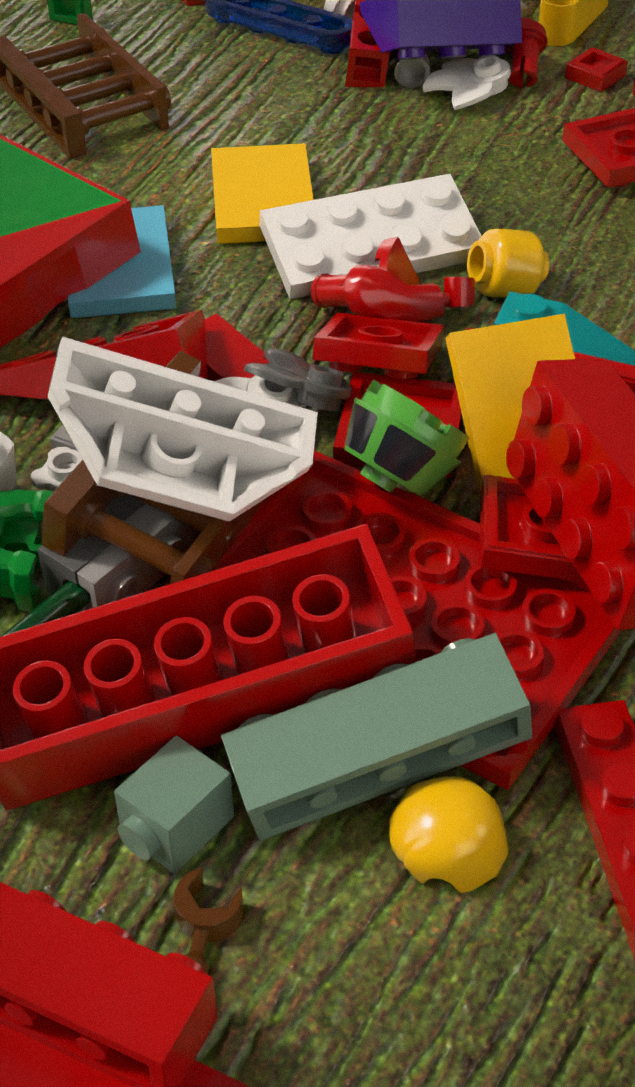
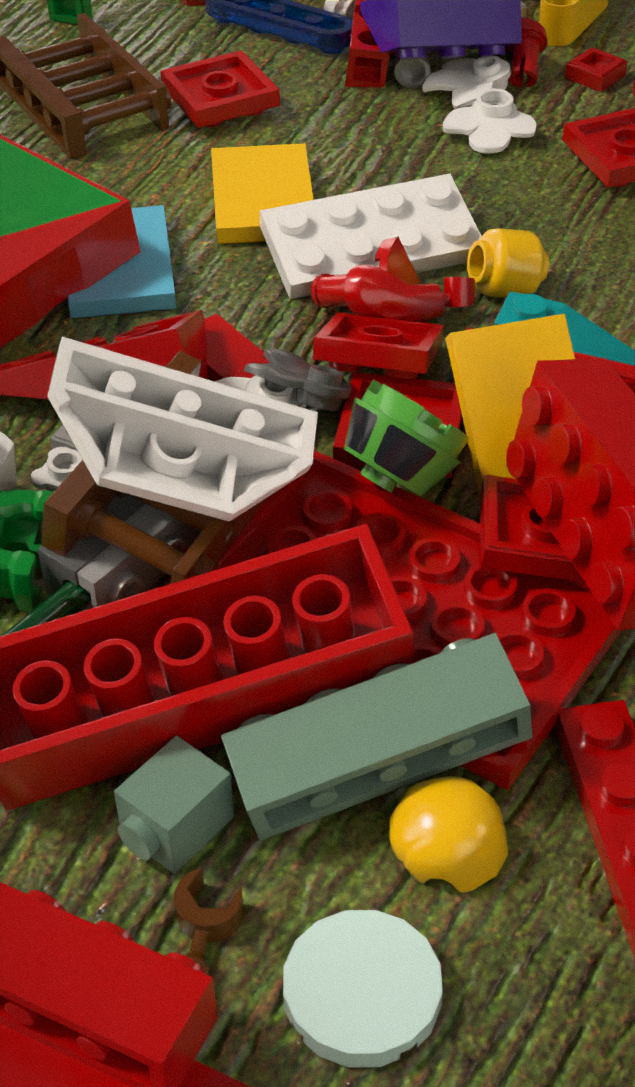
(220, 89): none -> red plate
(362, 988): none -> light aqua tile
(490, 122): none -> white plate

